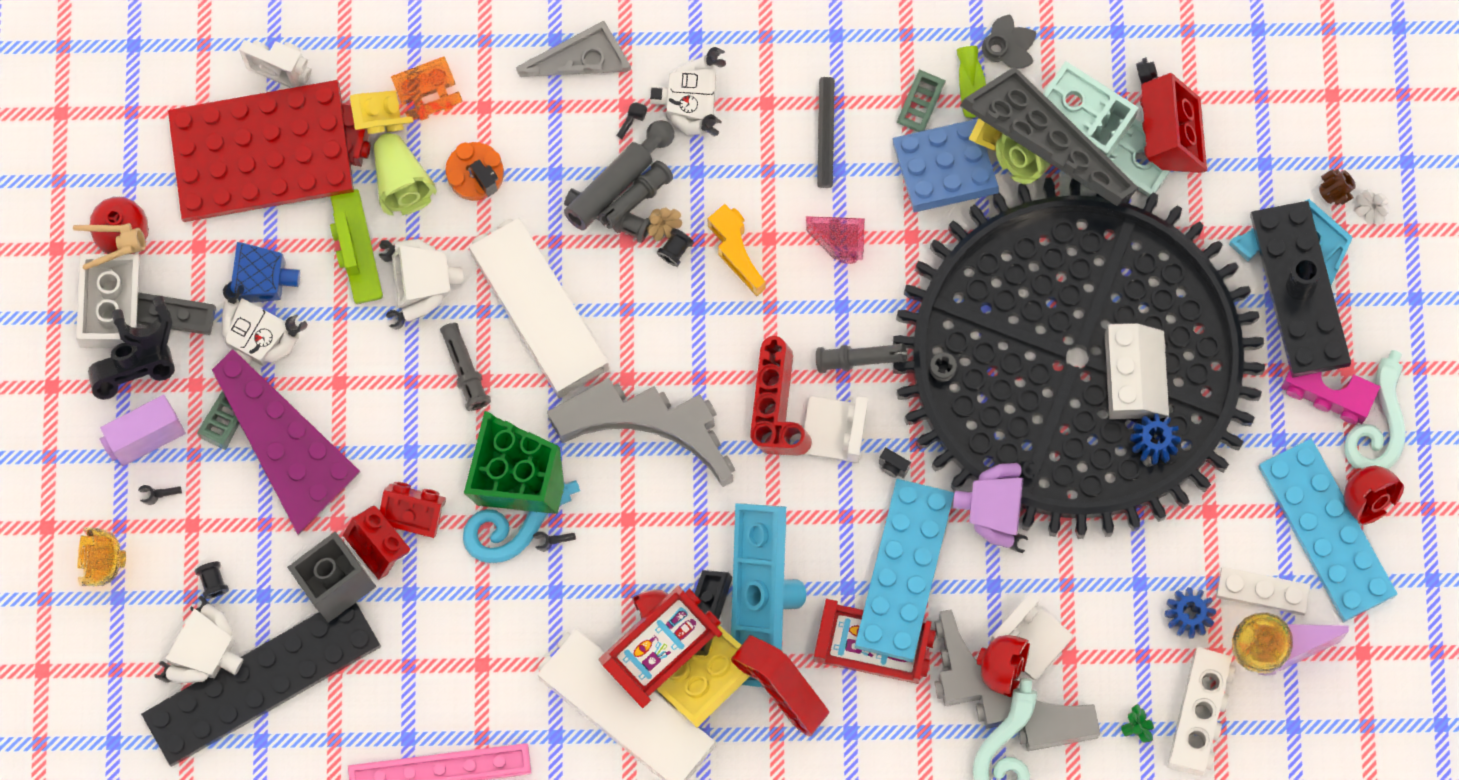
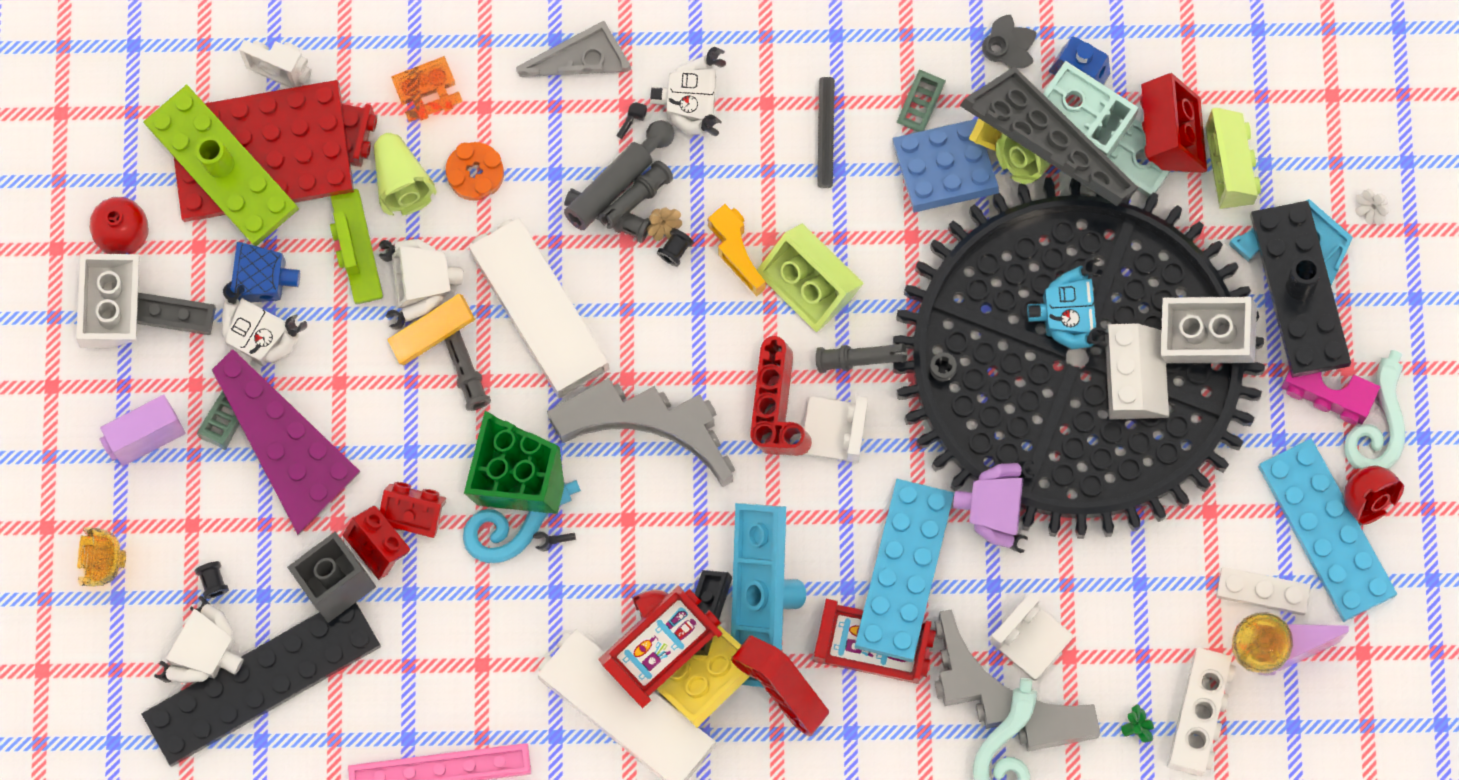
(128, 242): tan plant -> none
(141, 354): black piece -> none
(158, 493): black hand -> none
(221, 165): none -> lime plate
(377, 111): light yellow bracket -> none
(431, 329): none -> yellow tile
(485, 177): black plate -> none
(809, 277): none -> yellowish green slope
(838, 236): clear pink slope -> none
(894, 464): black plate -> none
(970, 74): lime piece -> none
(1003, 663): red cylinder -> none
(1070, 309): none -> medium azure torso
(1085, 58): none -> blue torso
(1146, 70): black plate -> none
(1146, 432): blue gear -> none
(1197, 606): blue gear -> none
(1208, 330): none -> white brick
(1231, 158): none -> yellowish green slope
(1337, 187): reddish brown gear -> none

